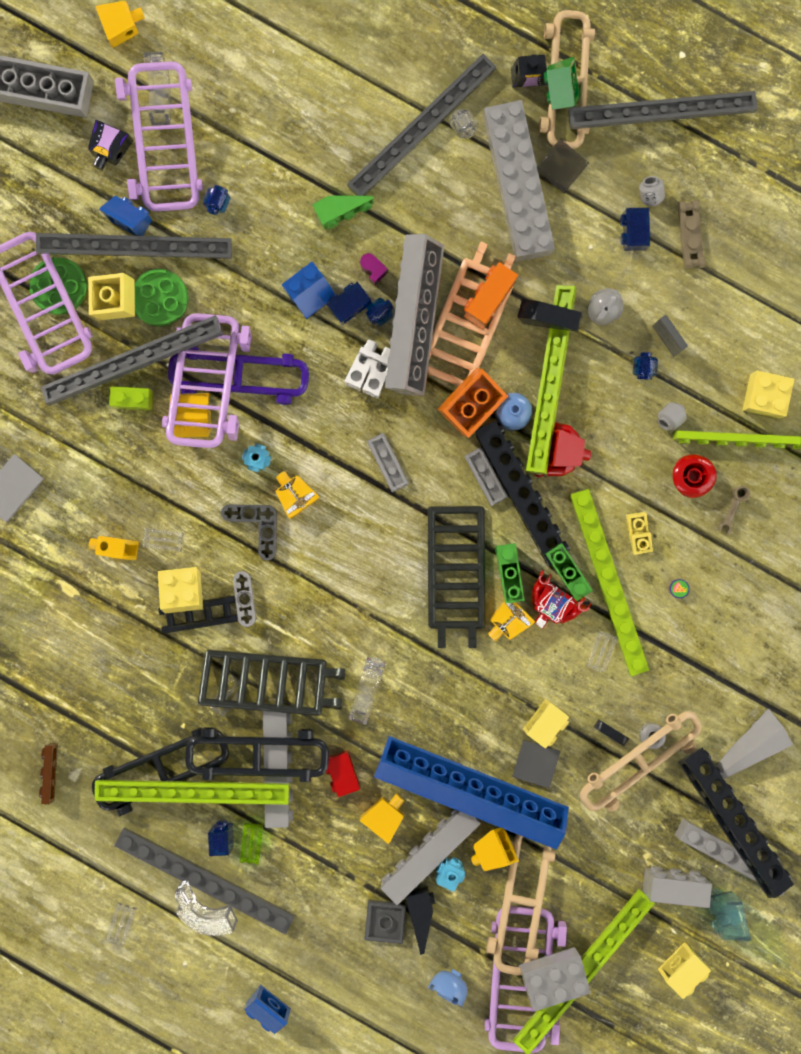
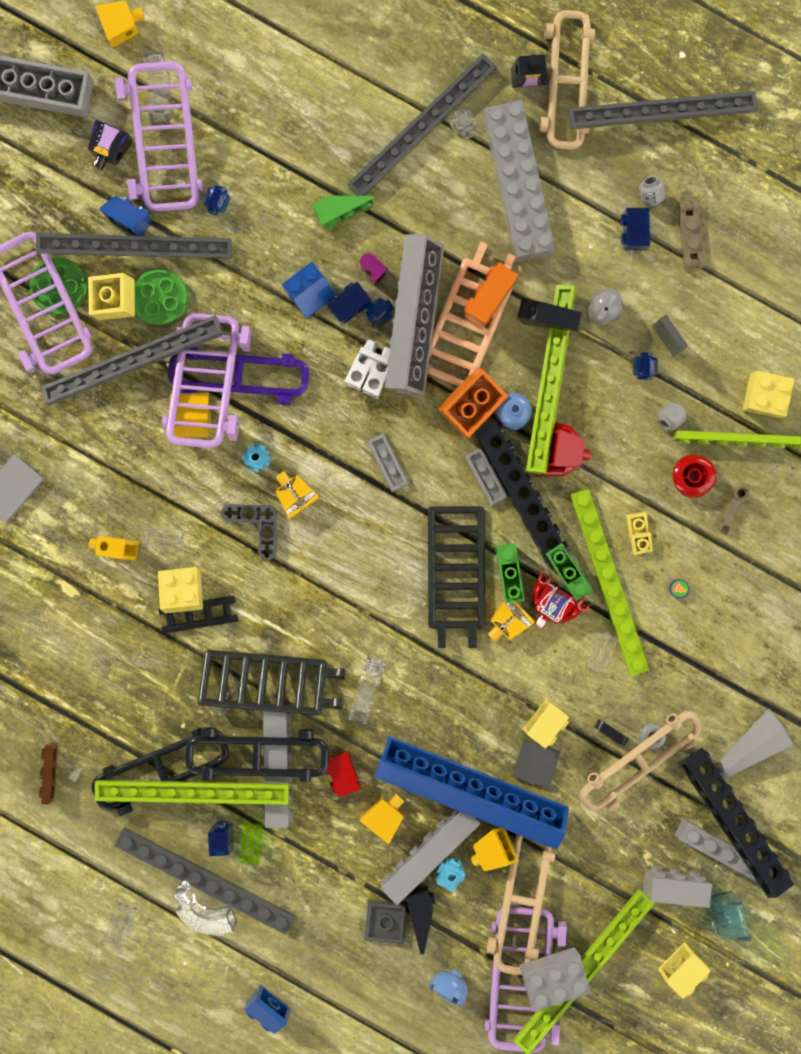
(131, 398): lime brick -> none
(248, 583): light grey beam -> none
(562, 84): slope -> none
(562, 166): clear smoke tile -> none

